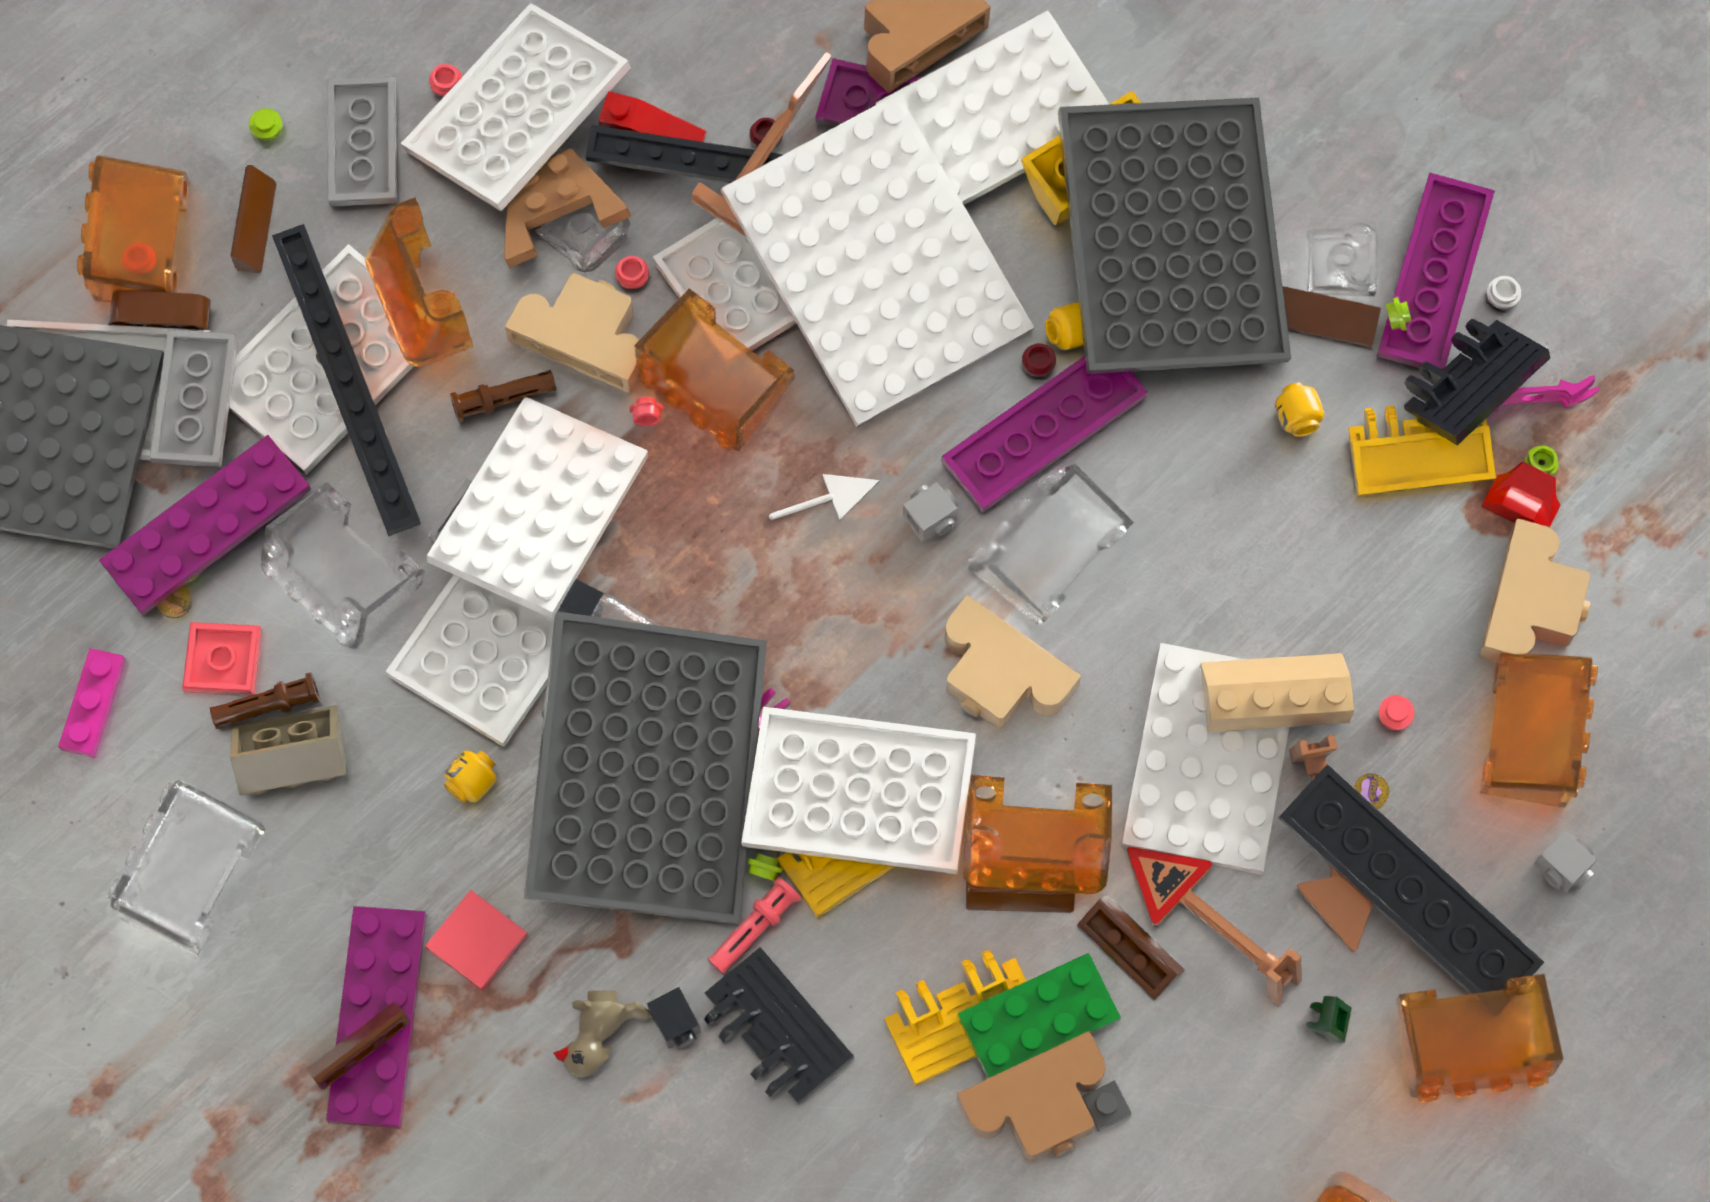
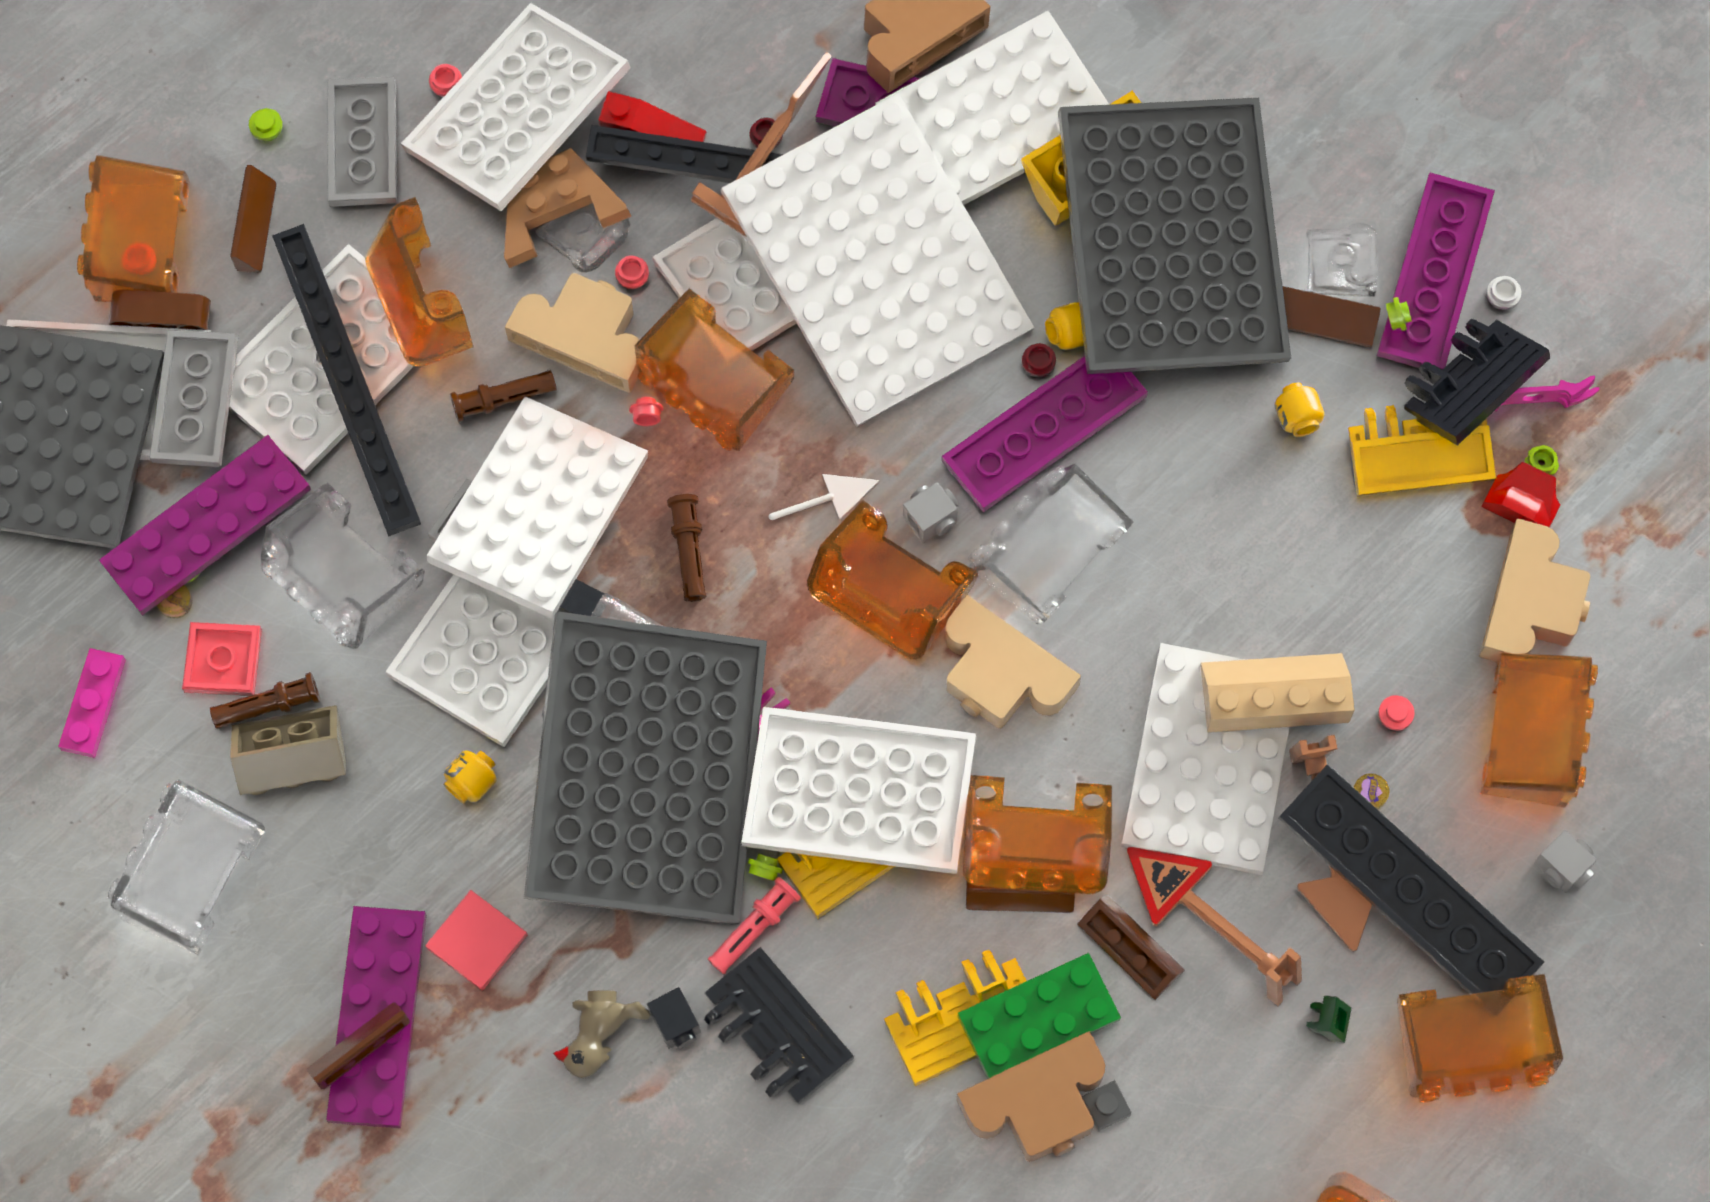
(686, 531): none -> reddish brown pin
(885, 585): none -> clear orange windscreen

